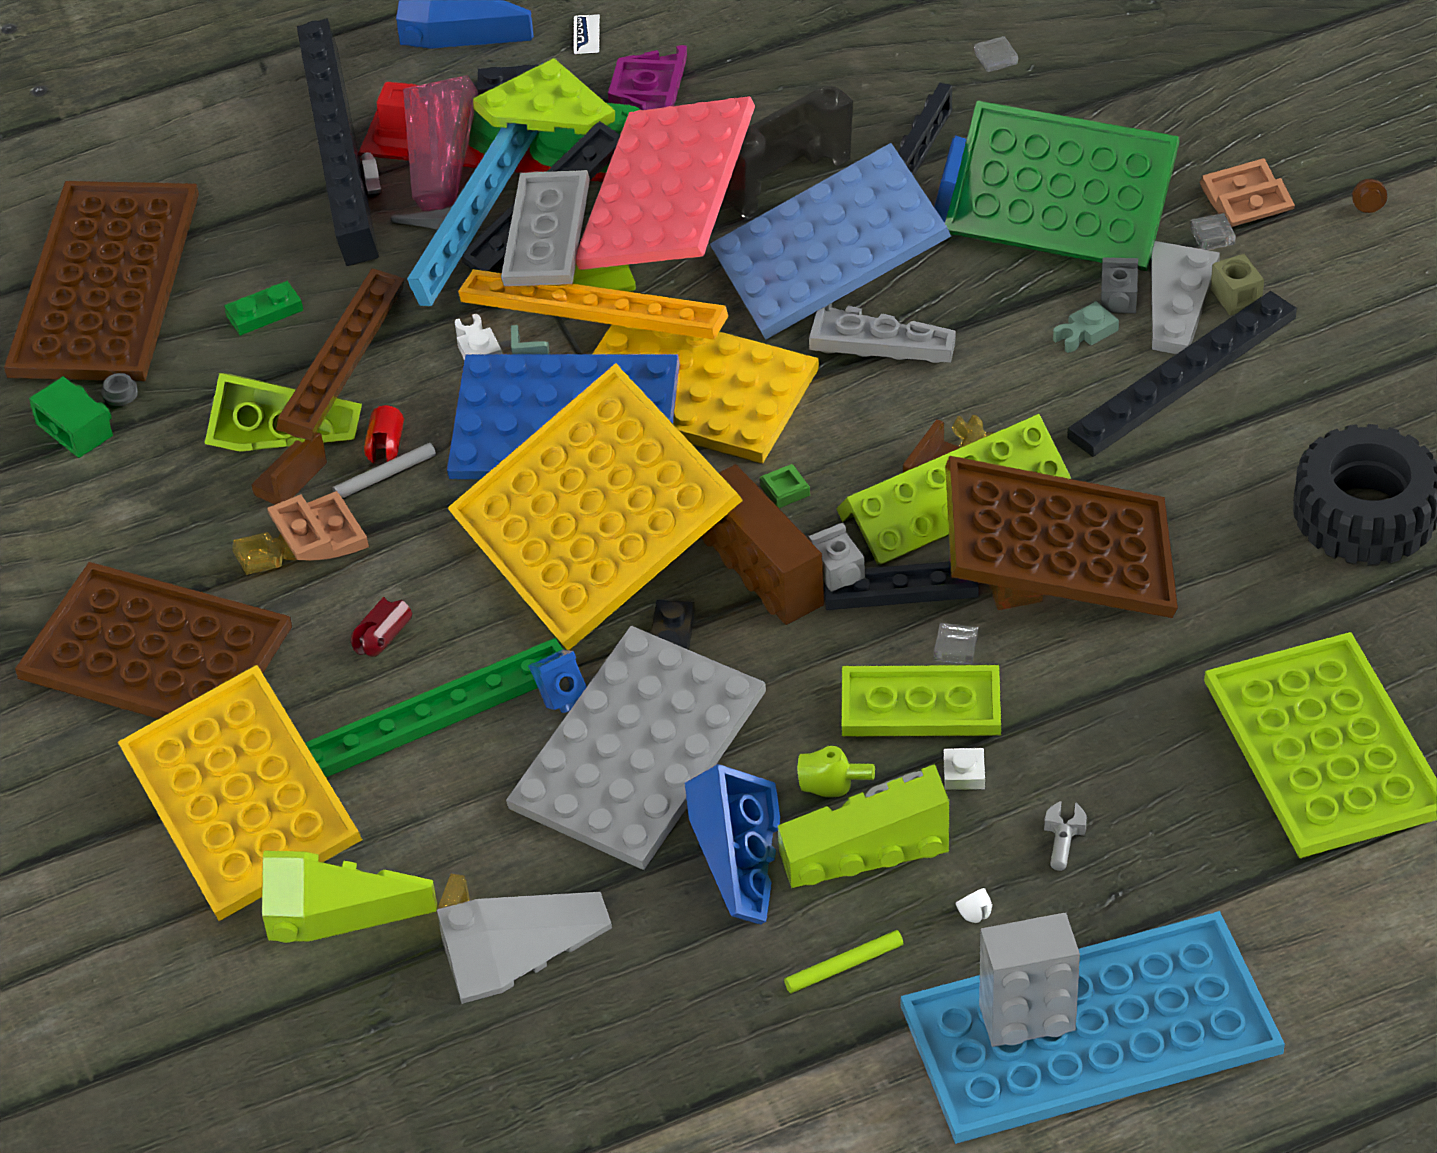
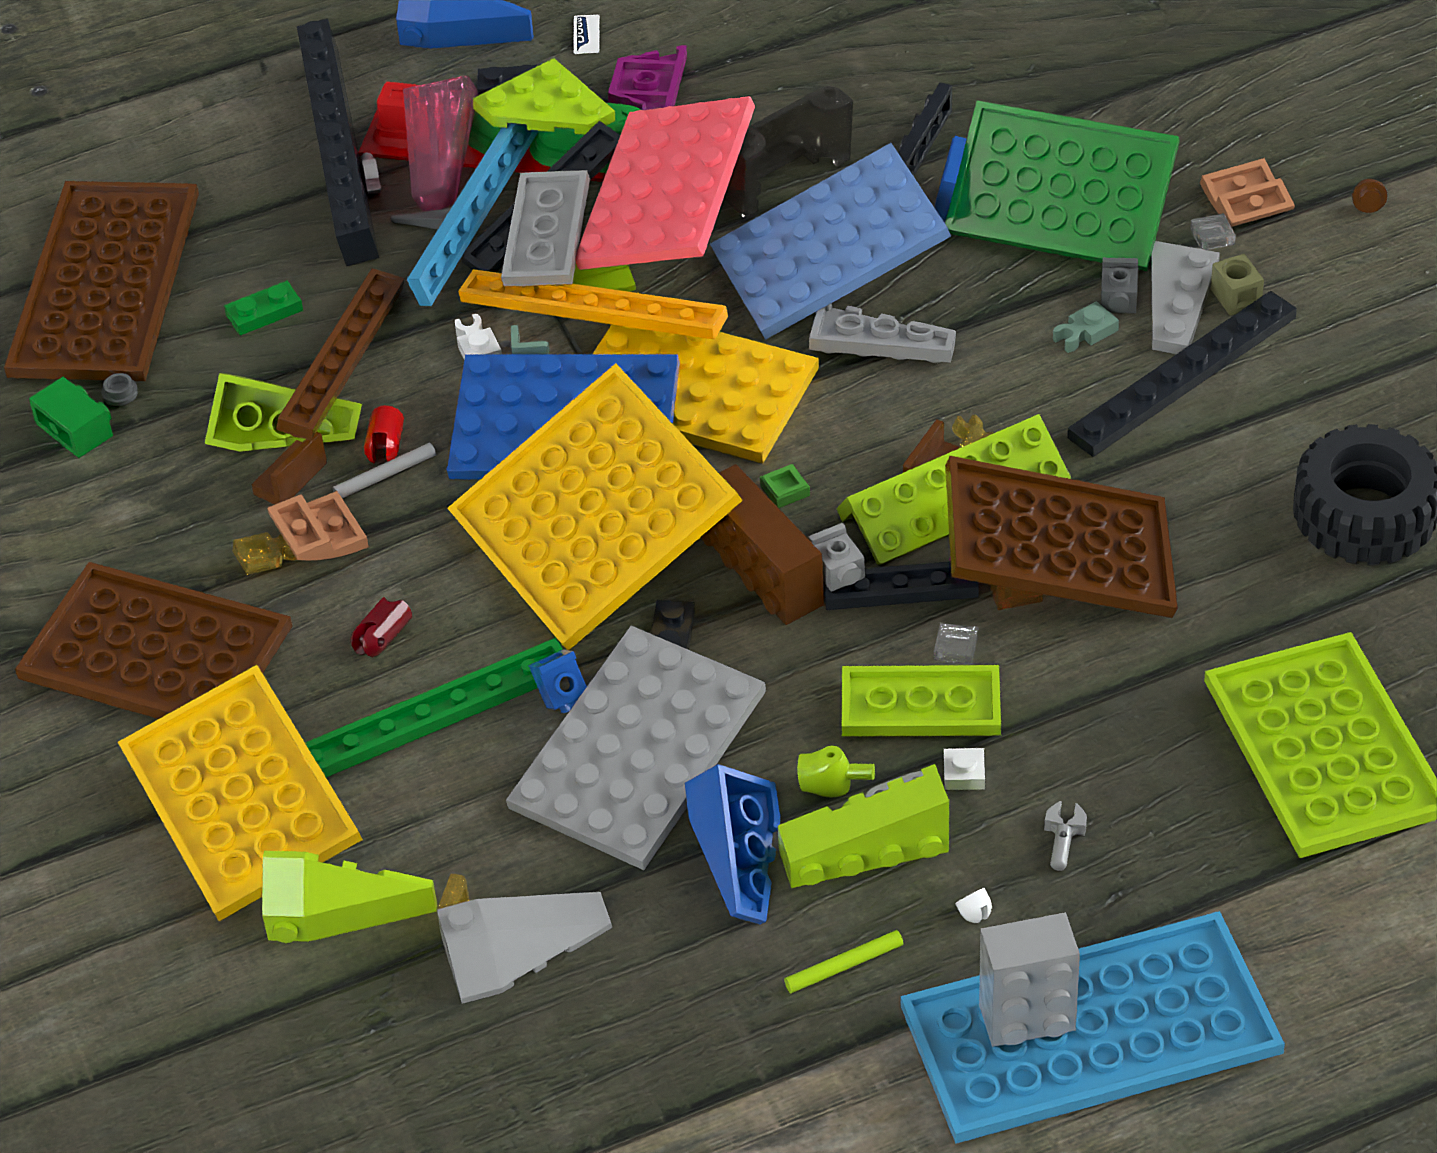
(996, 54): clear tile -> none

